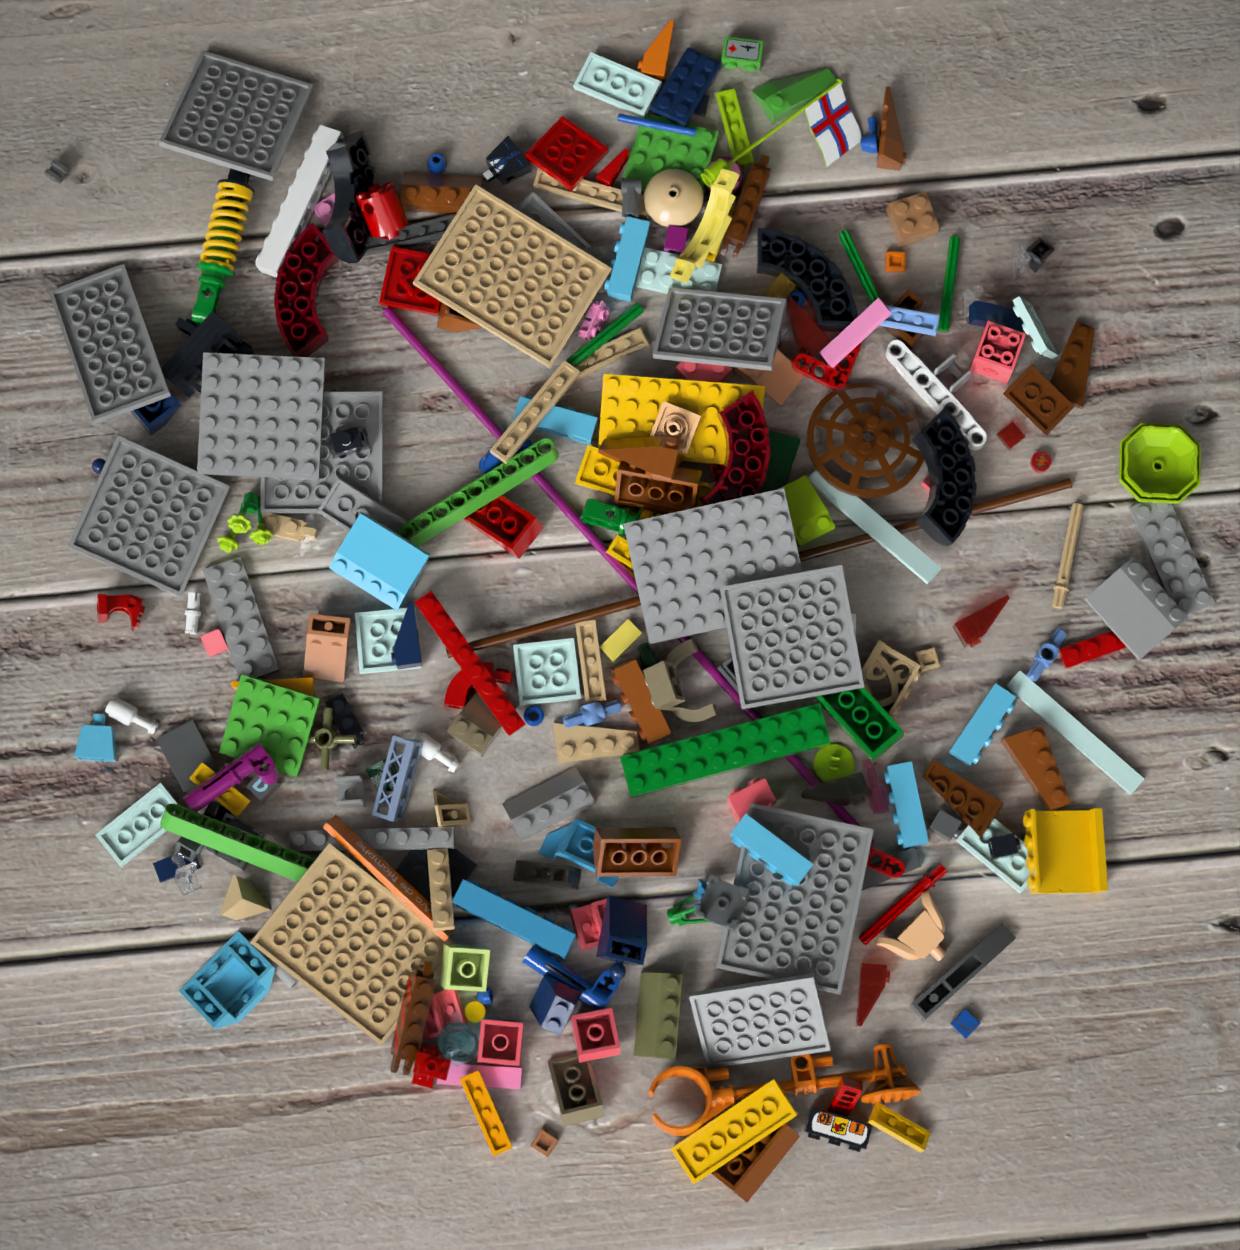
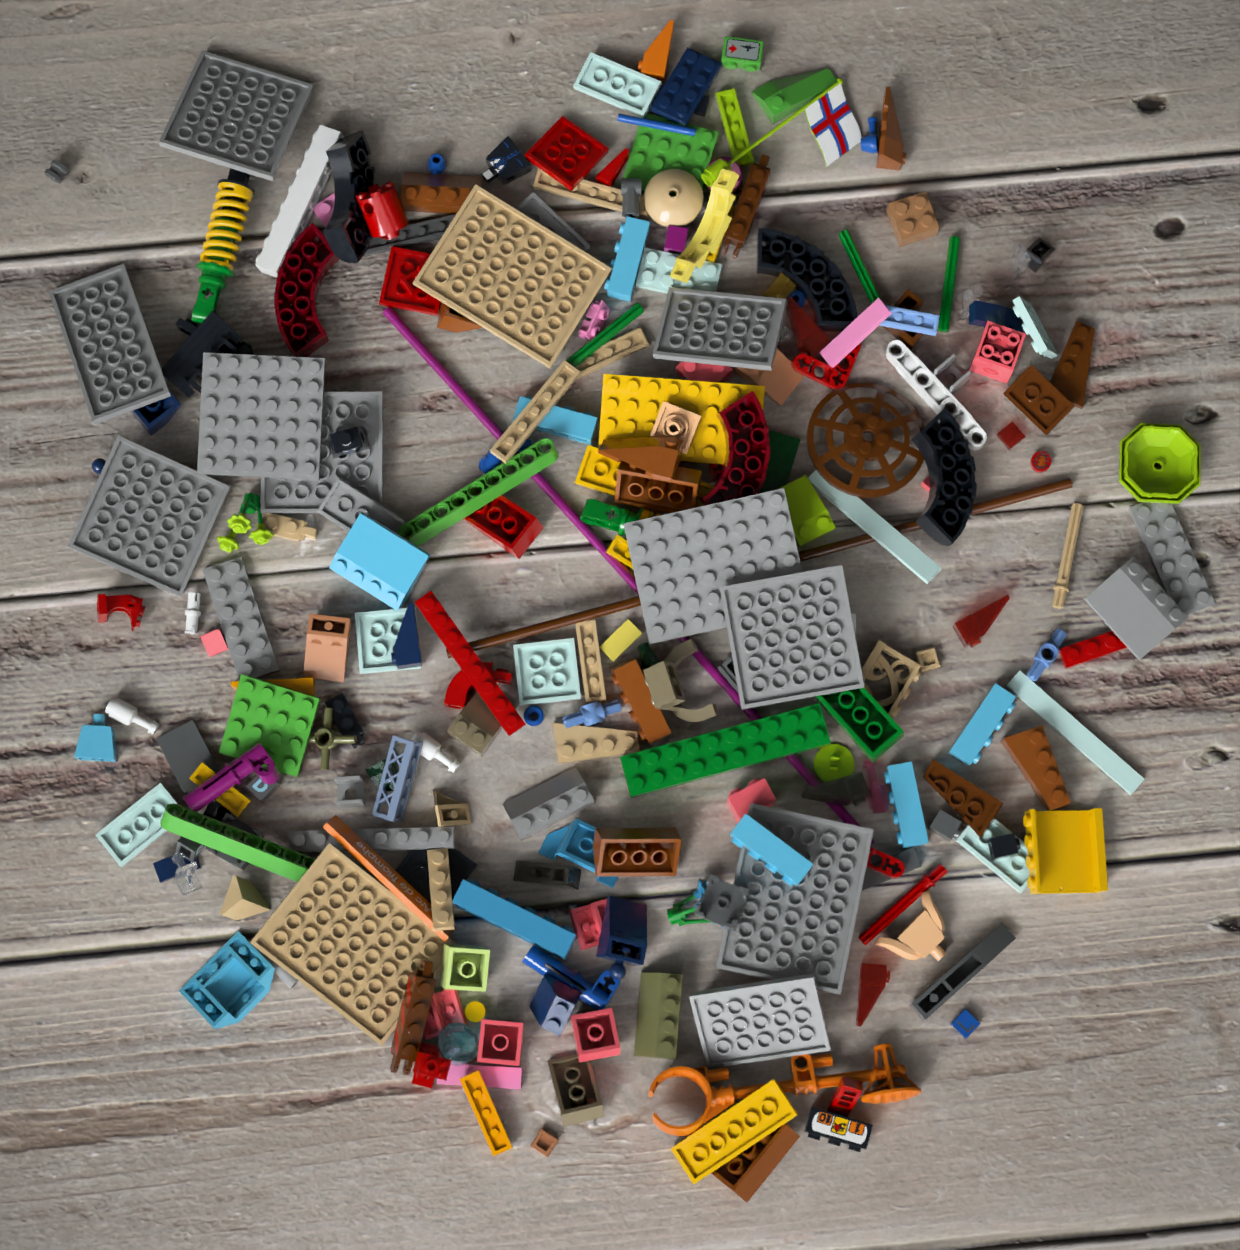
(485, 997): blue hinge -> none
(895, 261): orange tile -> none
(899, 1127): yellow plate -> none

